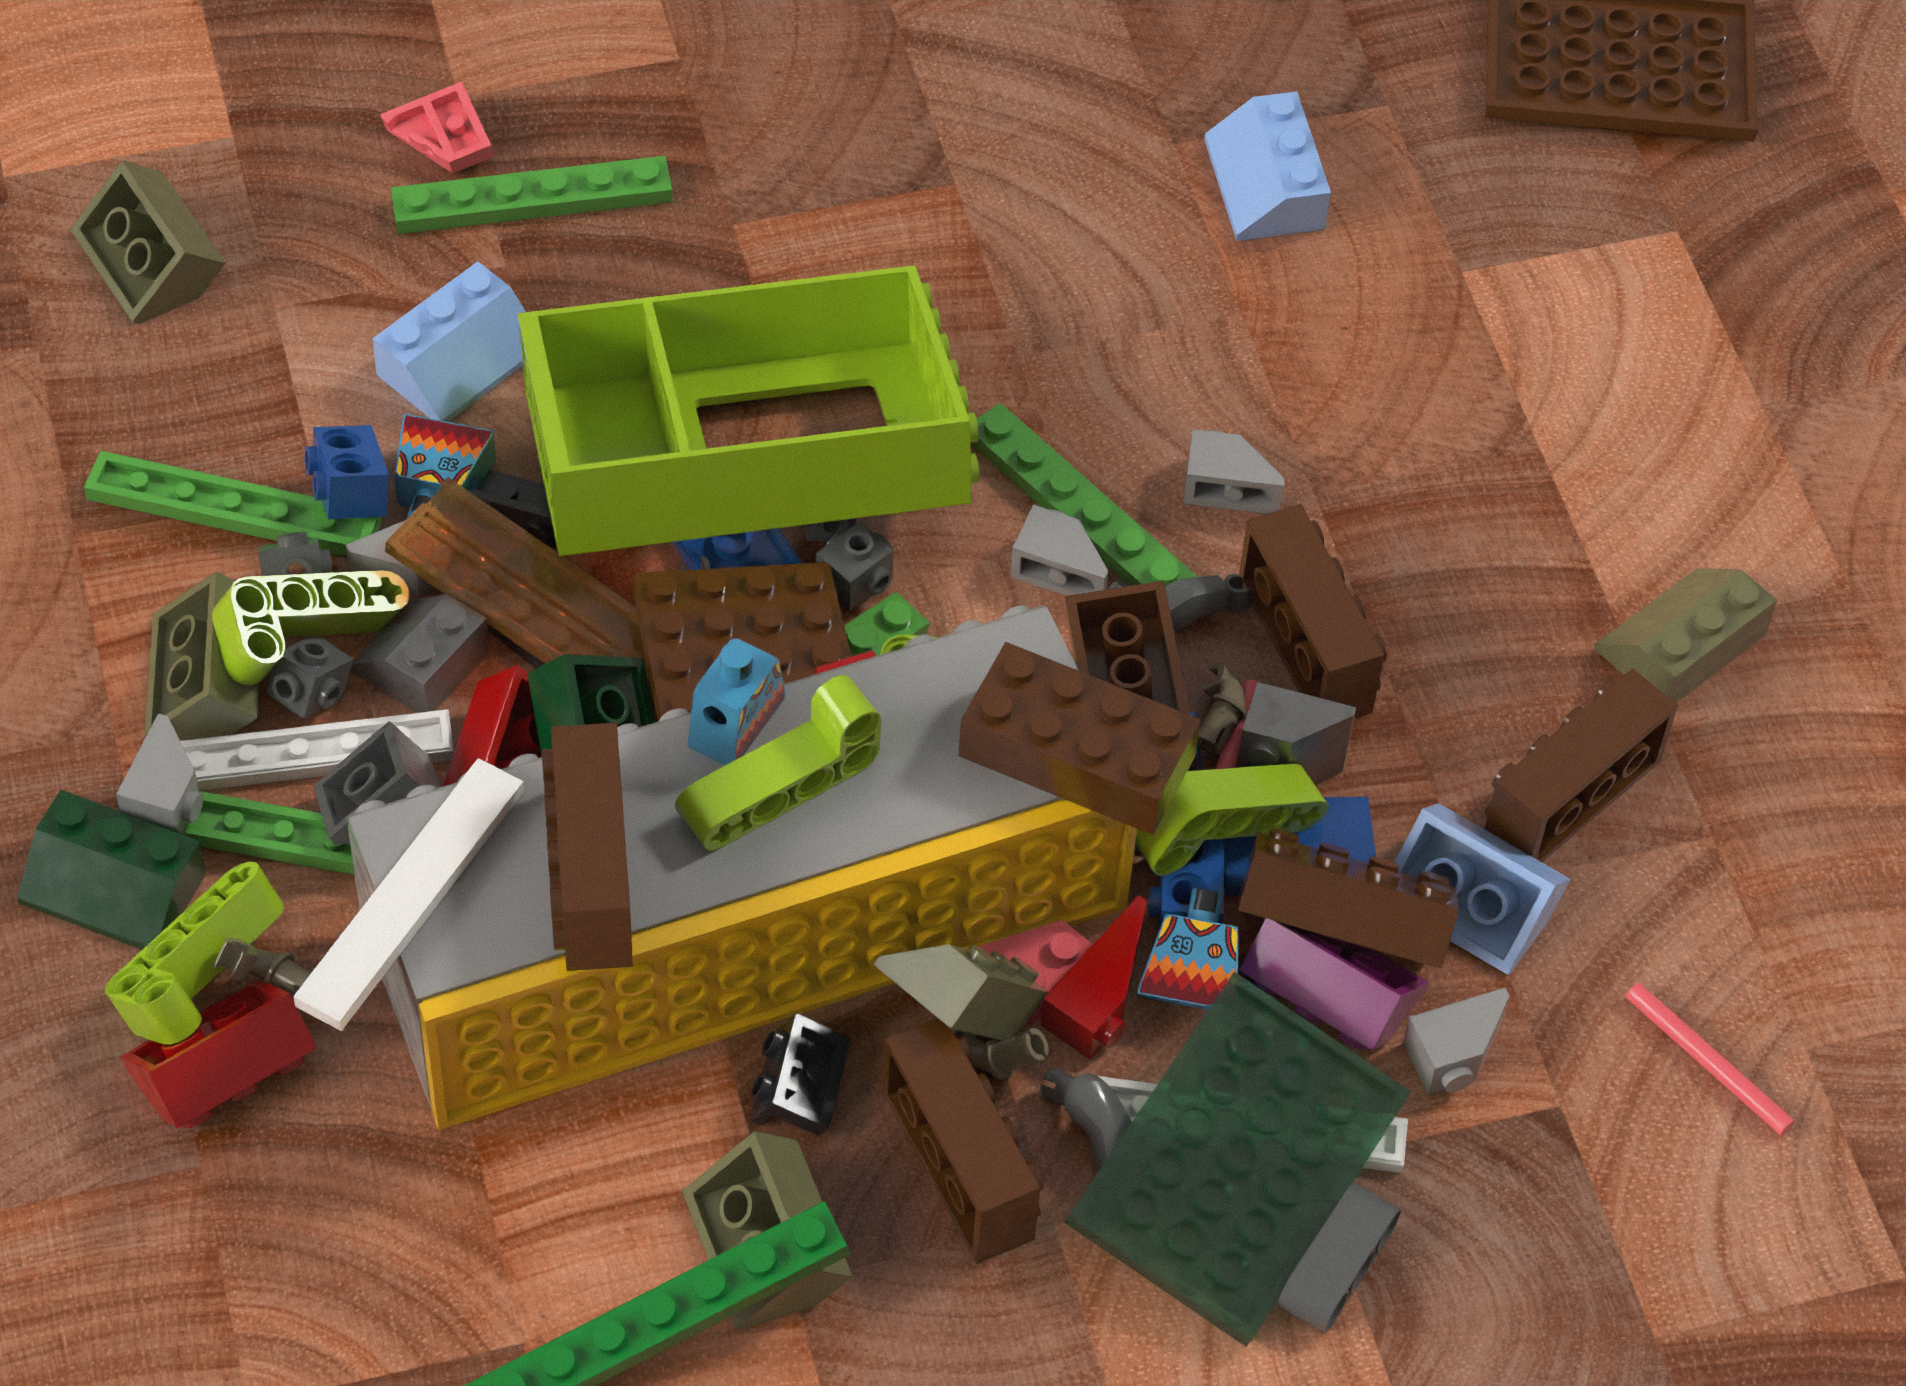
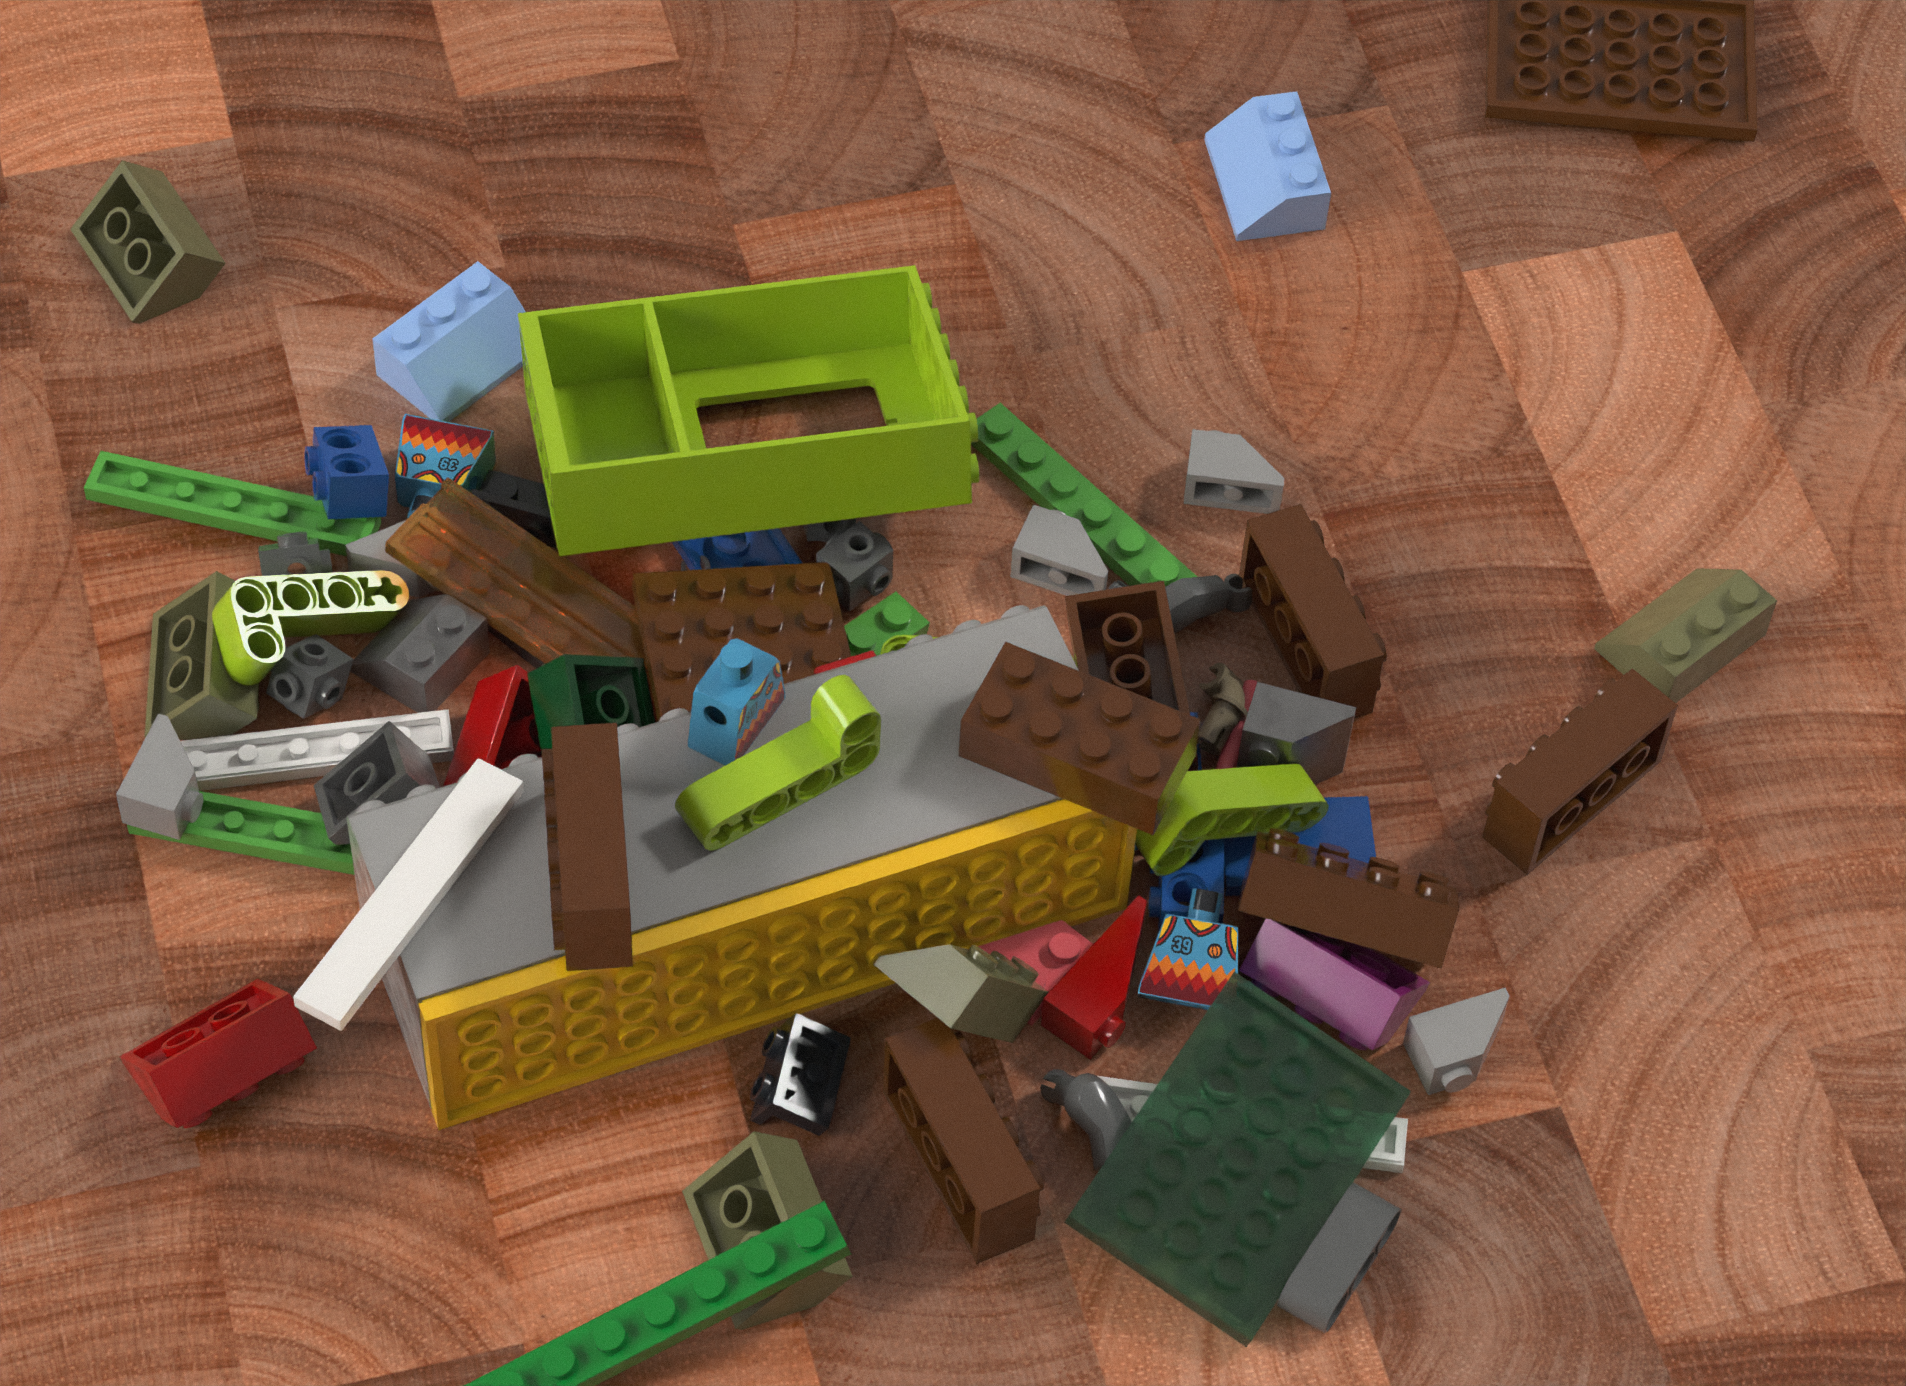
(109, 870): dark green slope -> none
(161, 980): lime beam -> none
(269, 966): dark tan piece -> none
(442, 128): coral wing -> none
(531, 194): bright green plate -> none
(1006, 1056): dark tan piece -> none
(1500, 889): light blue slope -> none
(1710, 1059): coral bar -> none

